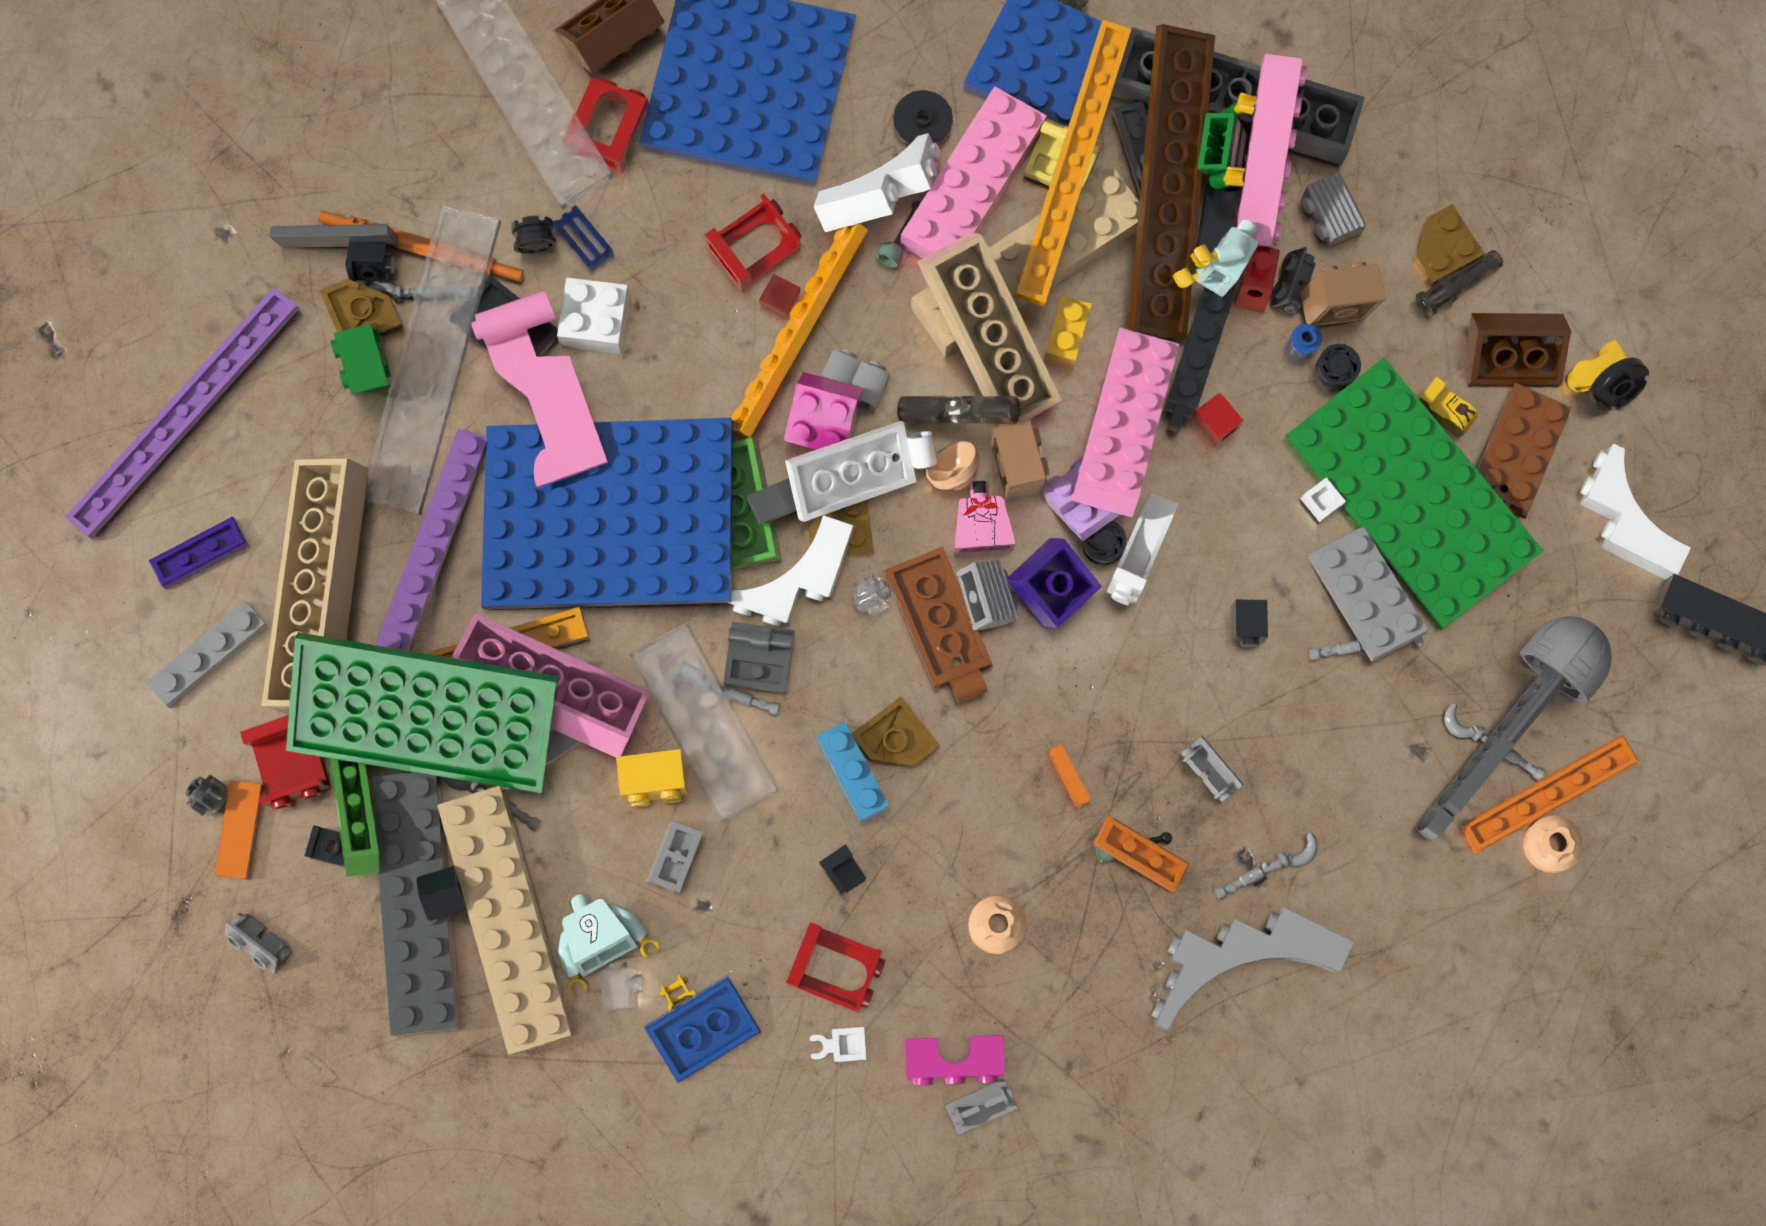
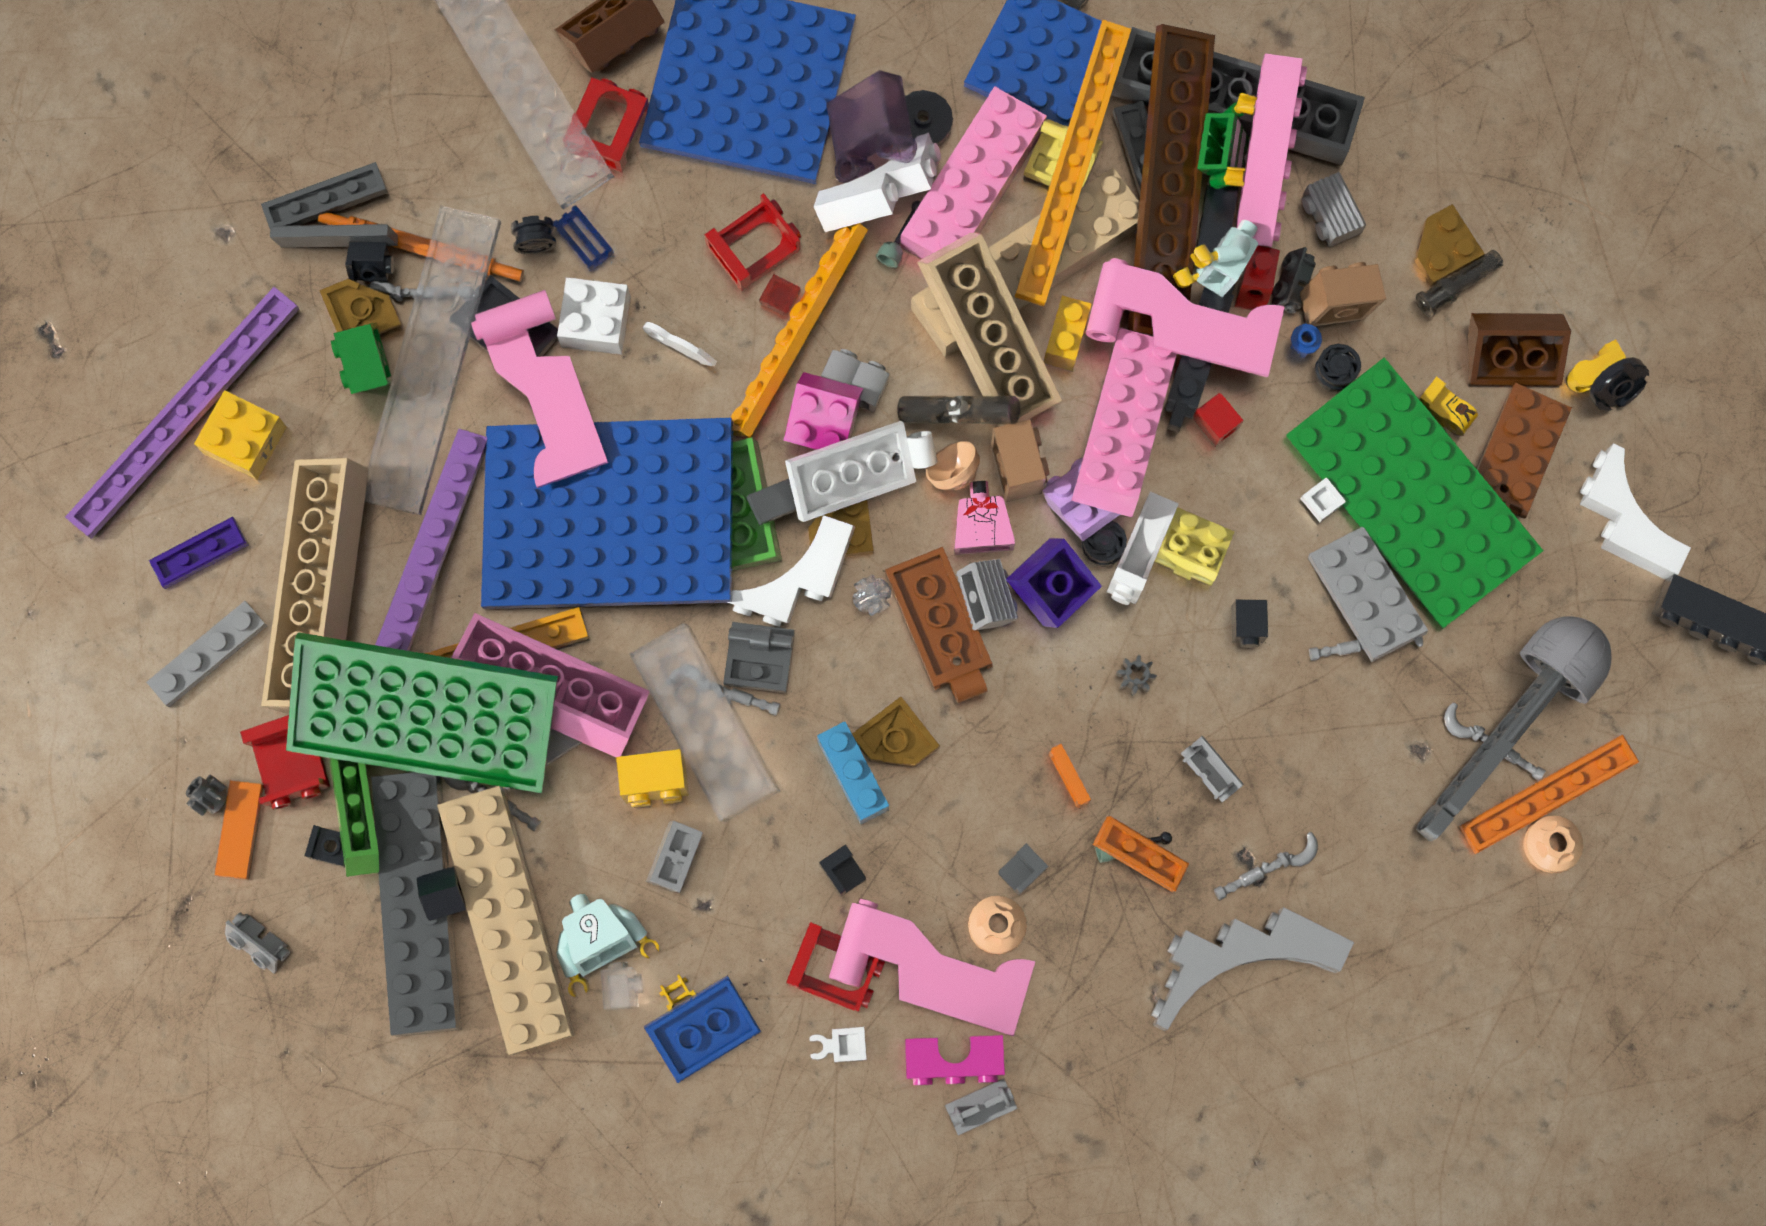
(240, 435): none -> yellow brick
(325, 197): none -> dark grey plate
(678, 344): none -> white brick
(870, 121): none -> clear purple piece
(926, 975): none -> bright pink door
(1022, 869): none -> dark grey panel
(1136, 683): none -> dark grey gear
(1181, 325): none -> bright pink door
(1194, 547): none -> light yellow plate

